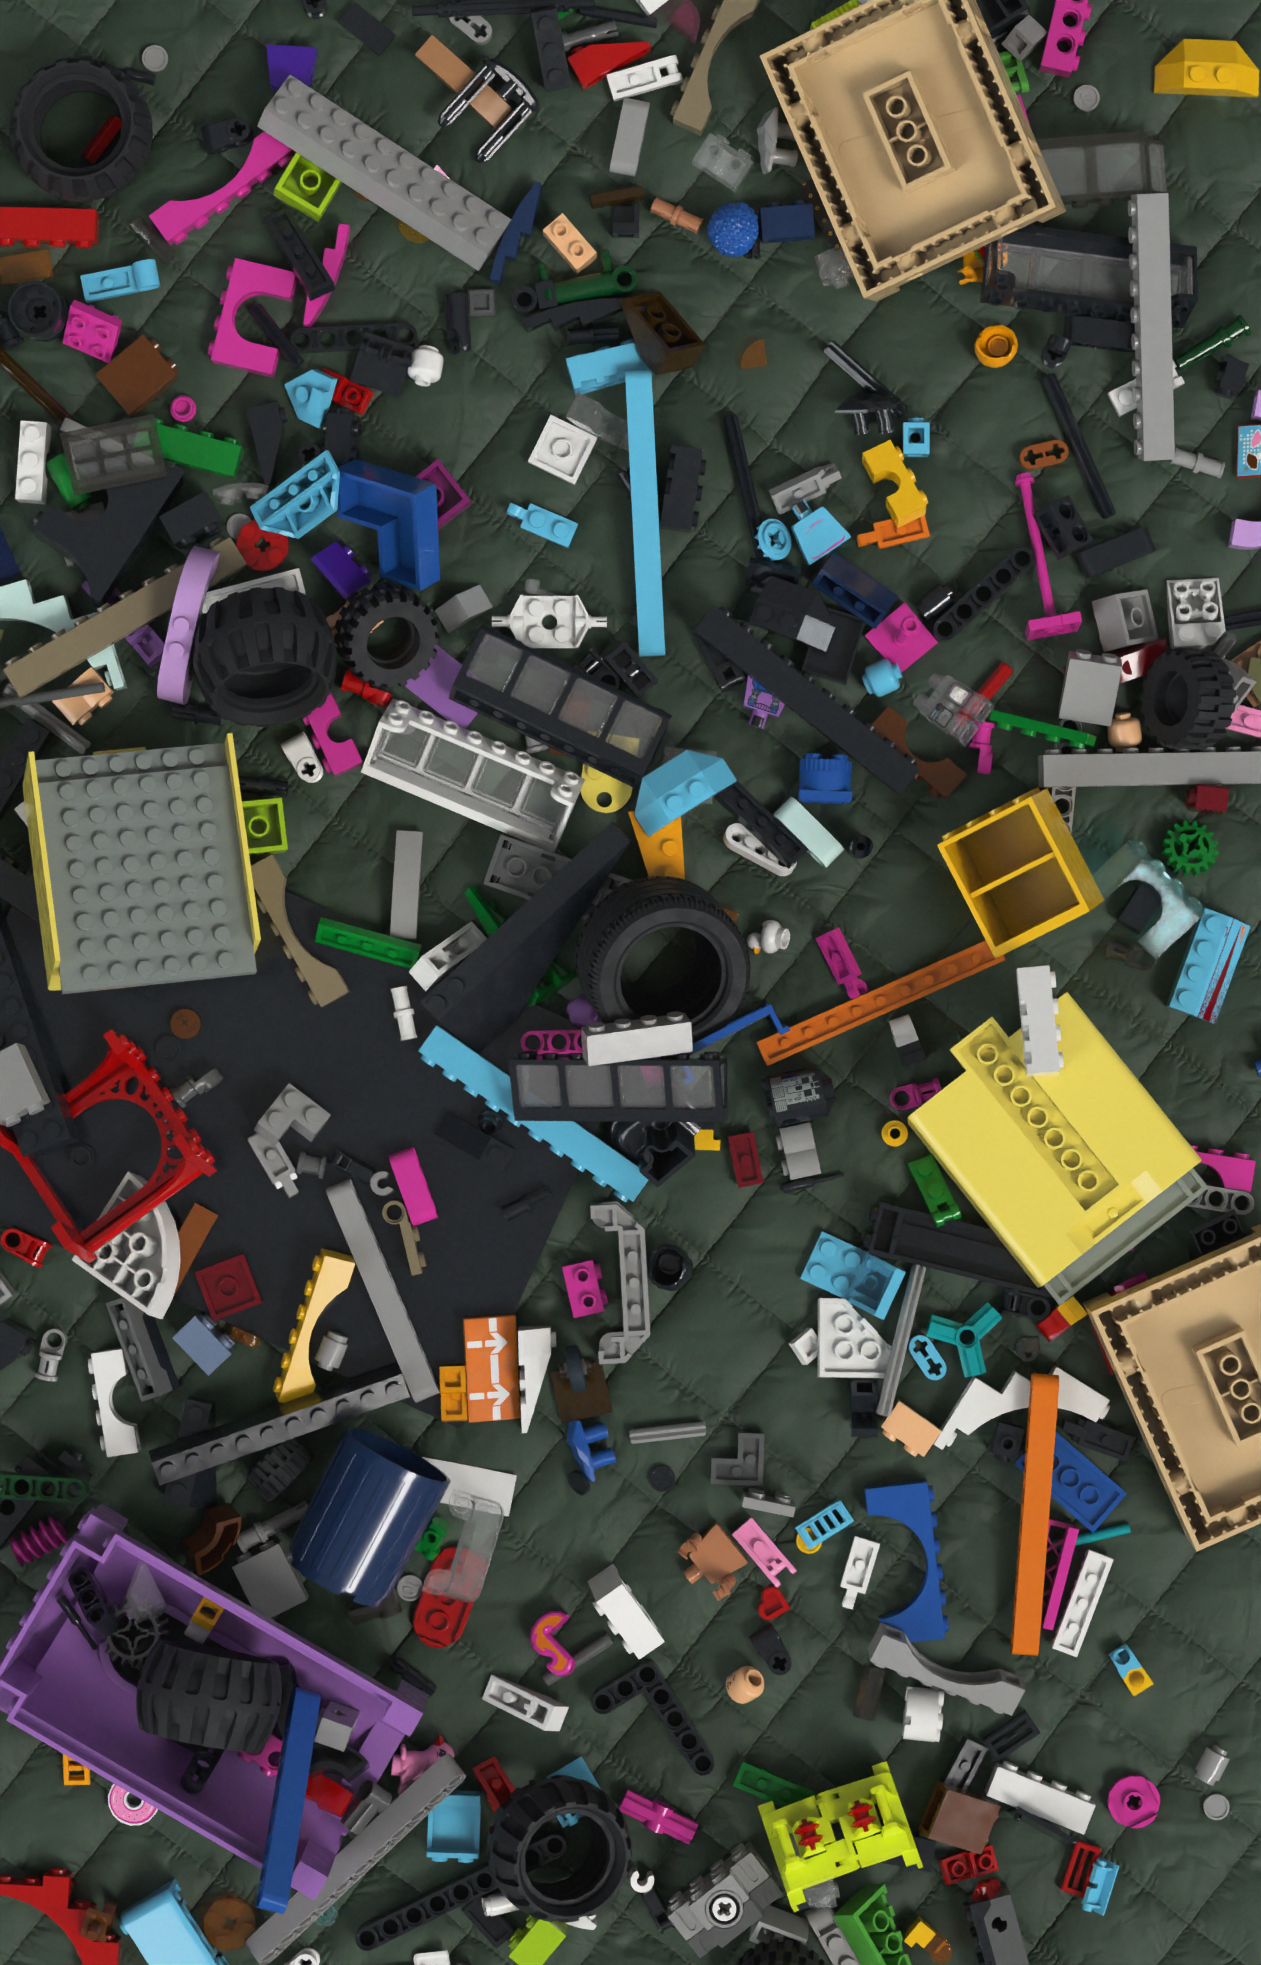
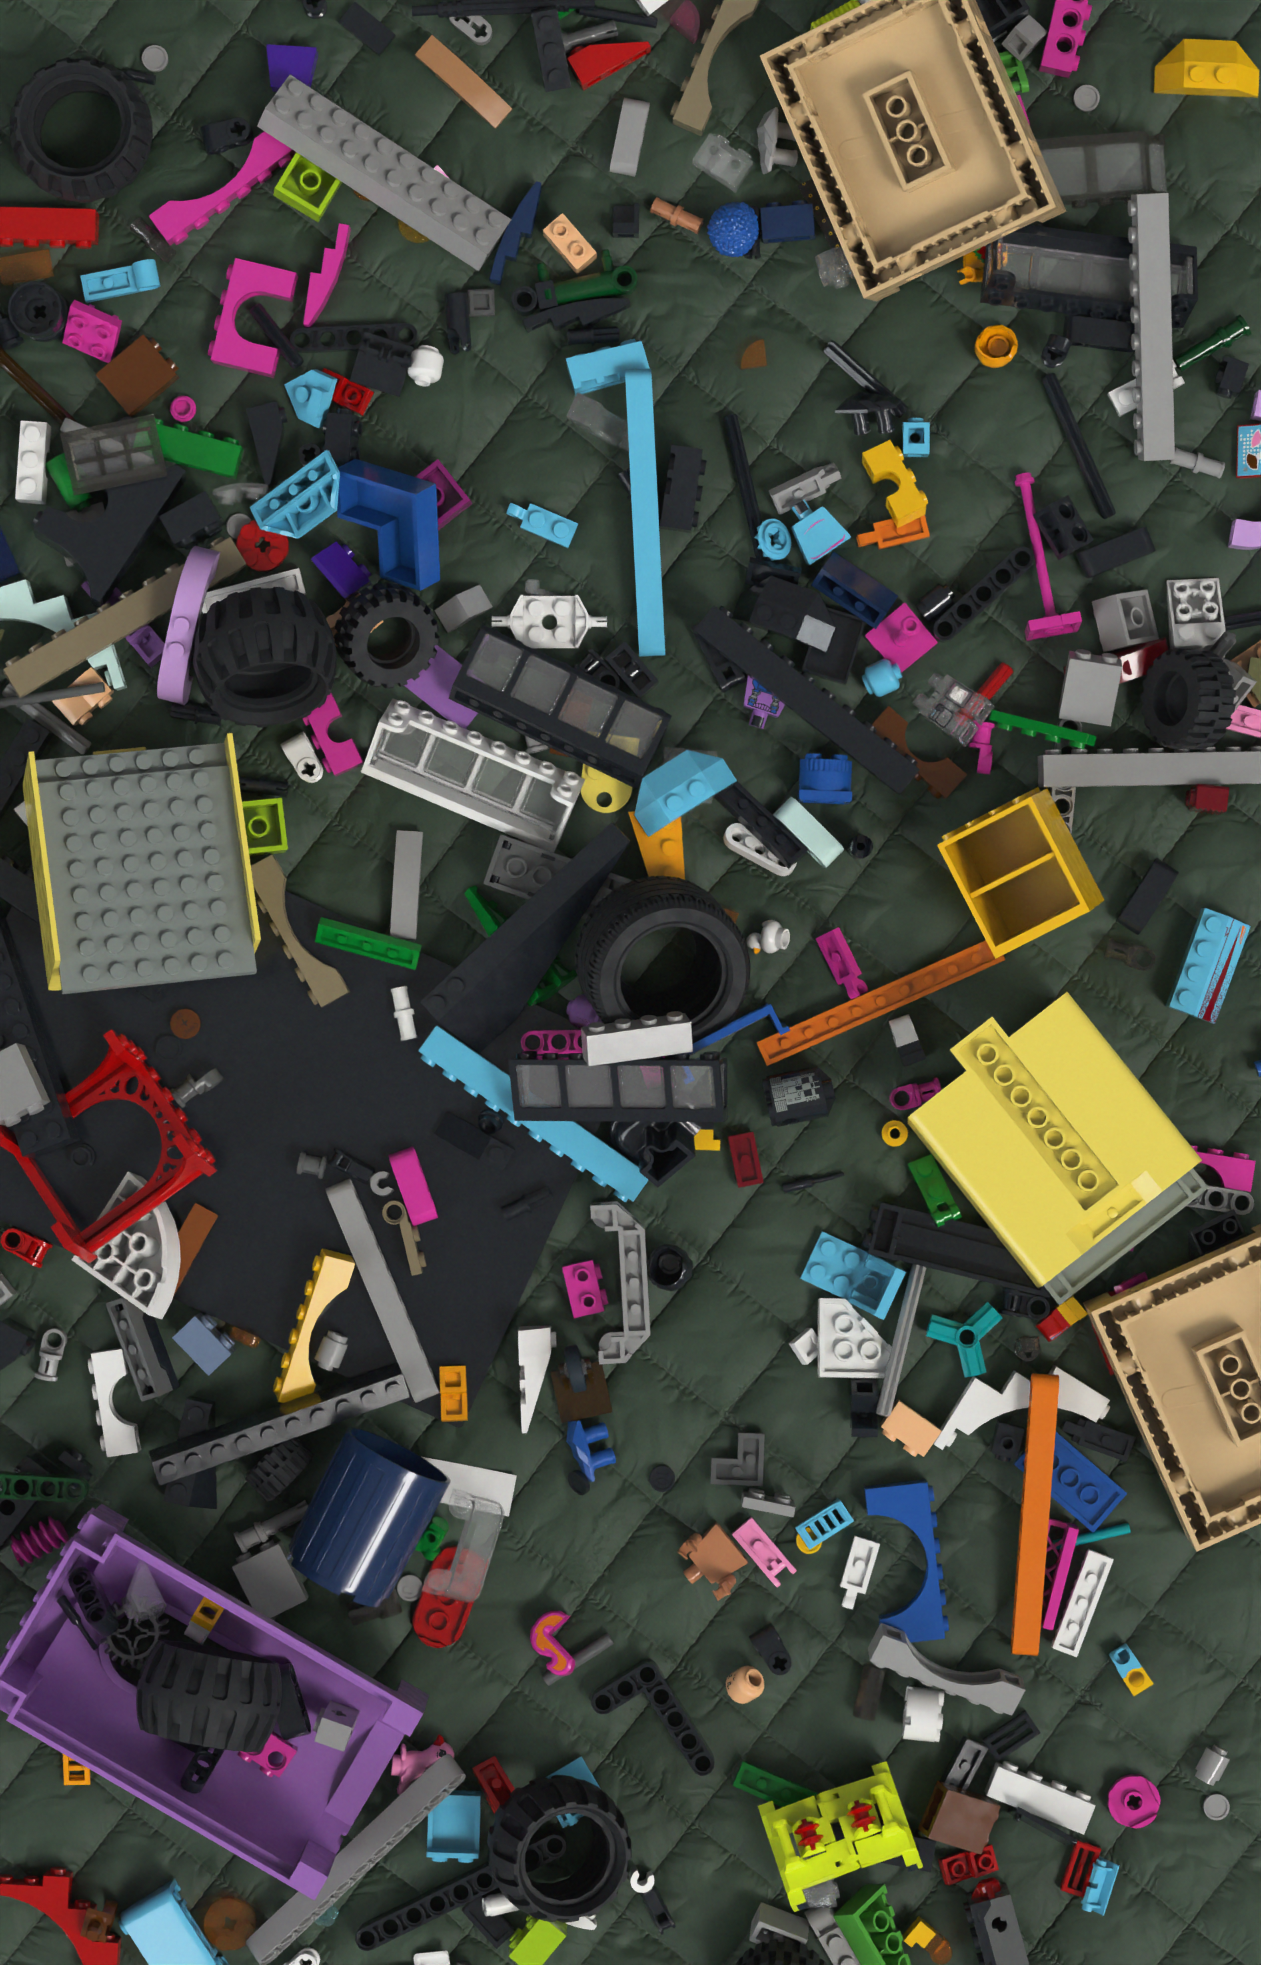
(102, 139): red tile -> none
(128, 1813): tile -> none
(213, 1539): reddish brown brick -> none
(228, 1287): dark red plate -> none
(275, 1163): light grey hinge -> none
(288, 1800): blue beam -> none
(293, 1110): light grey brick -> none
(299, 254): black gear -> none
(328, 1795): red slope -> none
(330, 1760): black brick -> none
(370, 1800): dark grey piece -> none
(373, 695): red connector -> none
(413, 1677): black axle -> none
(446, 956): white slope -> none
(491, 1368): orange tile -> none
(511, 84): black piece -> none
(525, 1704): white slope -> none
(562, 449): white plate -> none
(617, 197): dark brown tile -> none
(624, 1613): white wedge -> none
(644, 78): white plate -> none
(658, 1816): dark pink piece -> none
(661, 333): dark brown slope -> none
(667, 1432): light grey axle -> none
(724, 1900): light grey piece -> none
(772, 1603): red tile -> none
(799, 1151): light grey brick -> none
(932, 1353): medium azure beam -> none
(1038, 1021): white wedge -> none
(1043, 448): dark orange beam -> none
(1124, 732): light nougat head -> none
(1178, 841): green gear -> none
(1179, 909): clear light blue arch -> none

